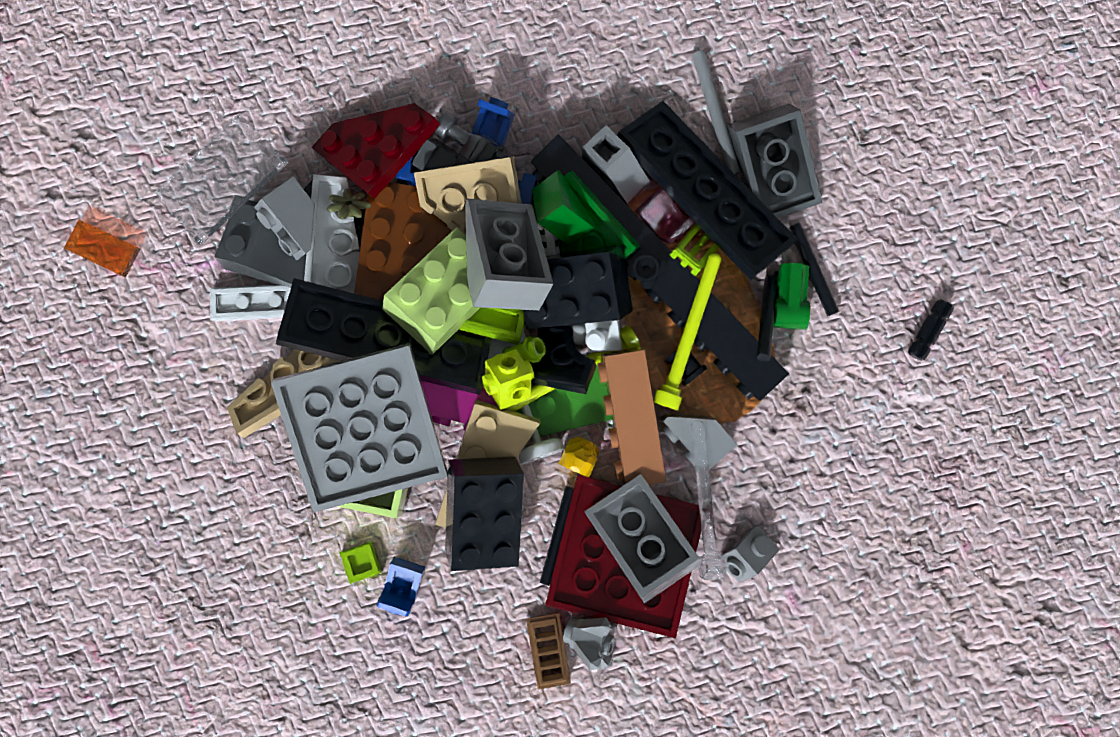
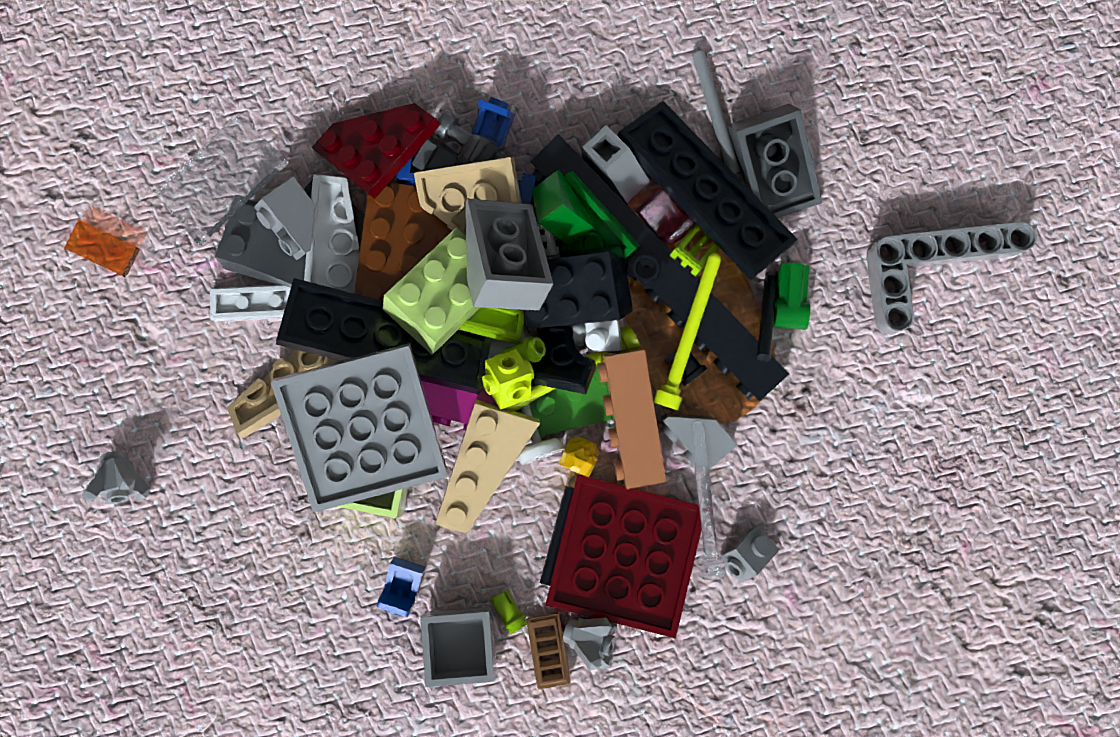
(116, 480): none -> light grey rock
(348, 204): olive plant -> none
(361, 562): lime tile -> none
(458, 646): none -> light grey piece
(483, 513): black brick -> none
(508, 612): none -> lime pin
(643, 538): light grey slope -> none
(814, 270): black bar -> none
(930, 330): black axle -> none
(934, 253): none -> light grey beam

